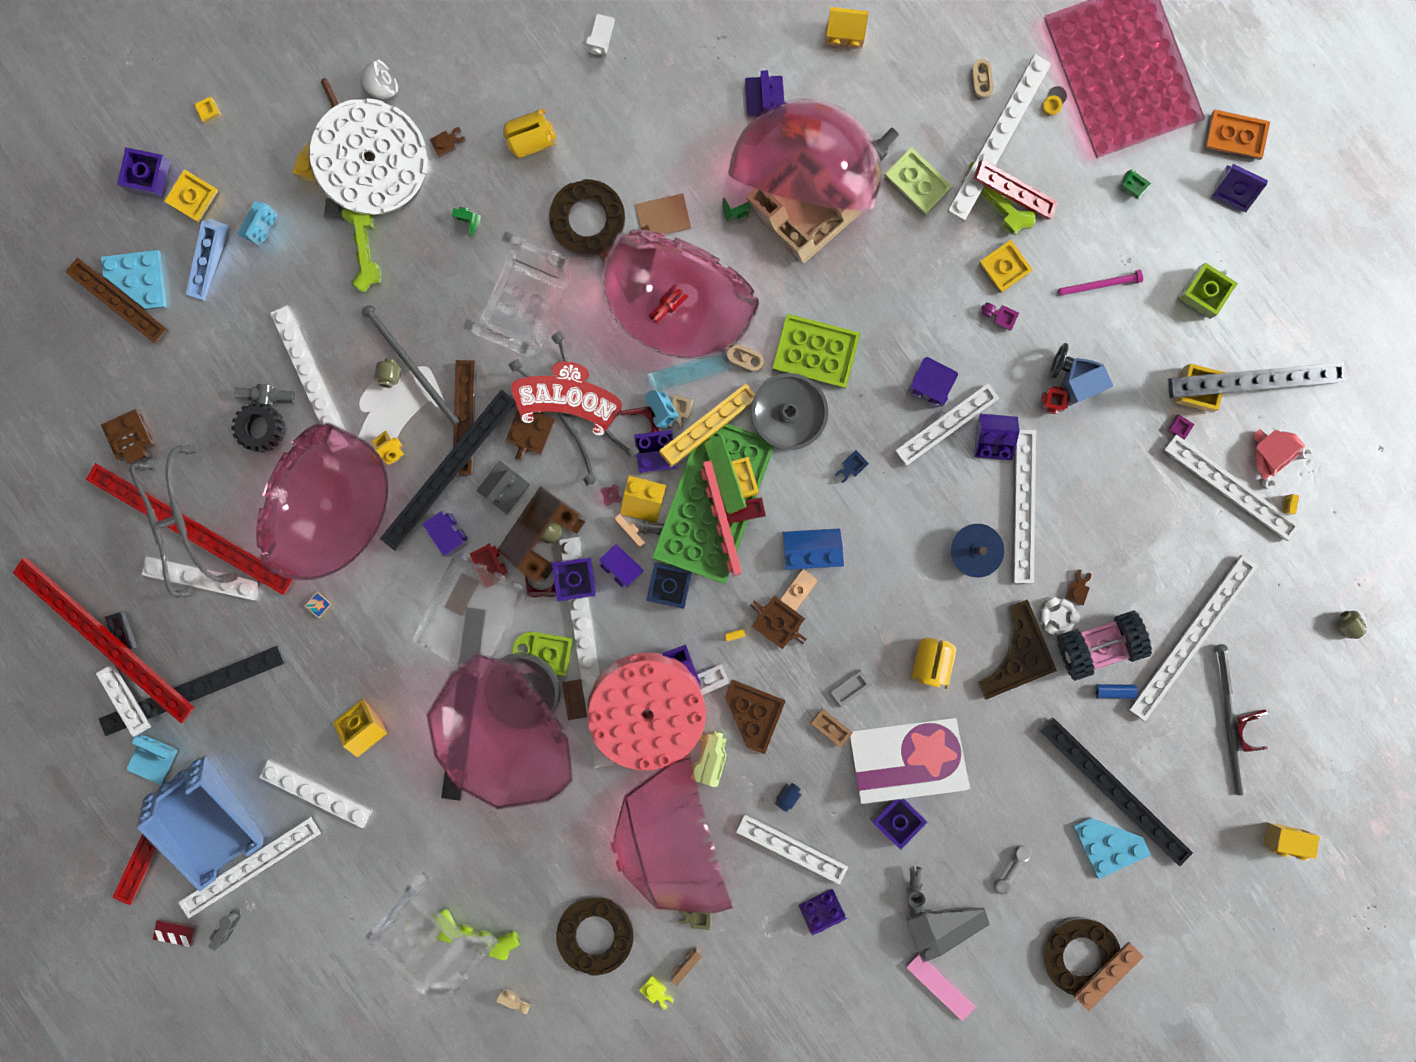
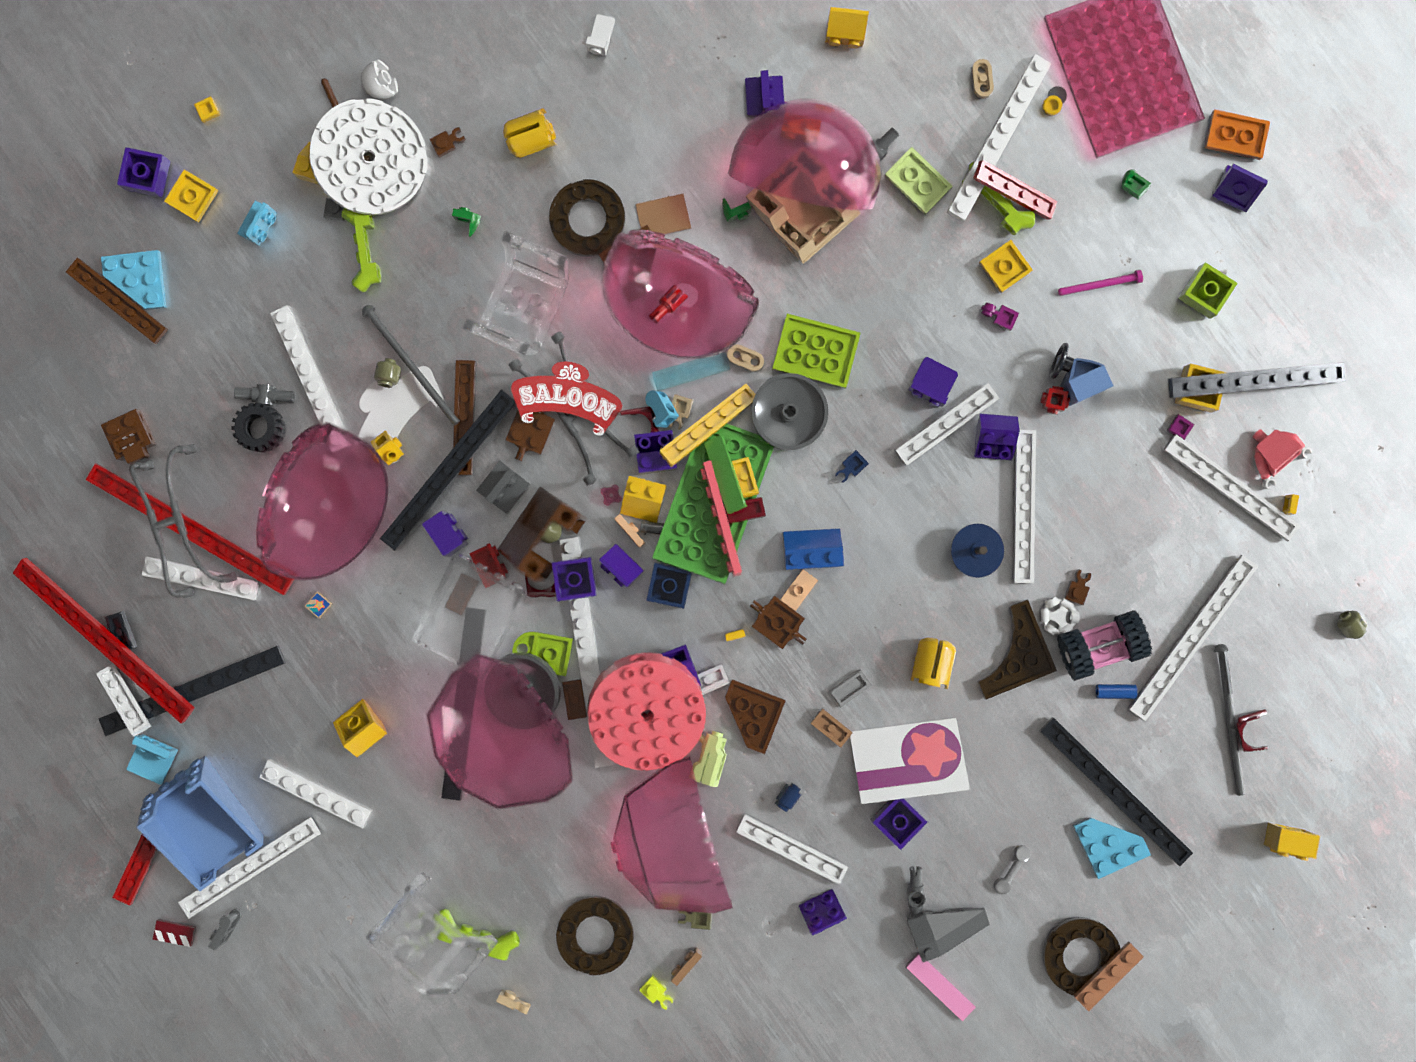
(206, 257): light blue slope -> none

